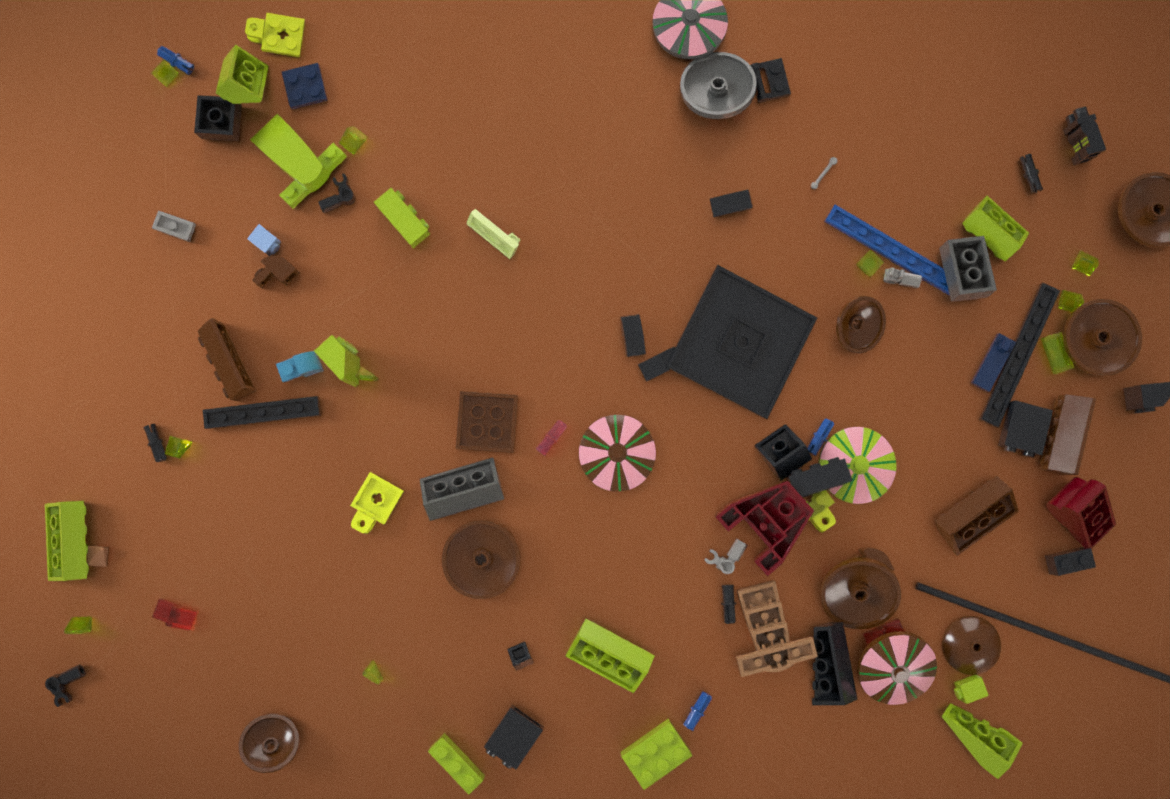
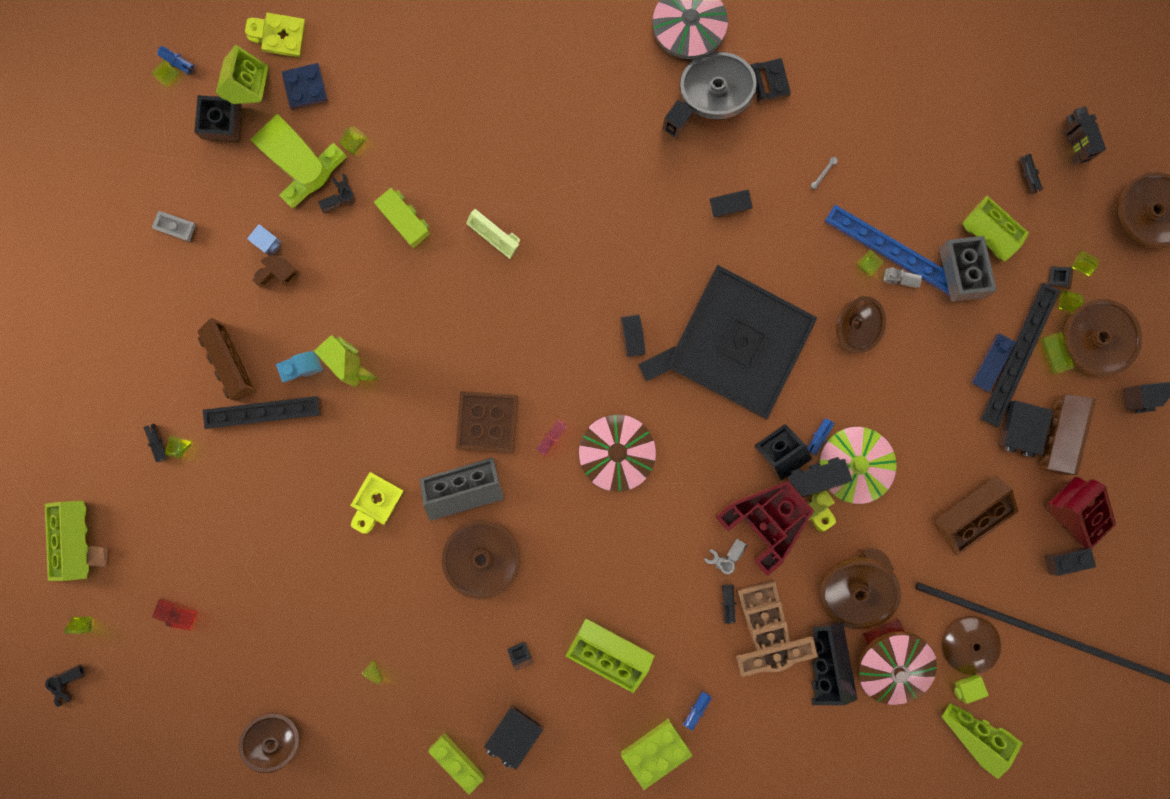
(677, 118): none -> black brick
(1061, 277): none -> black slope

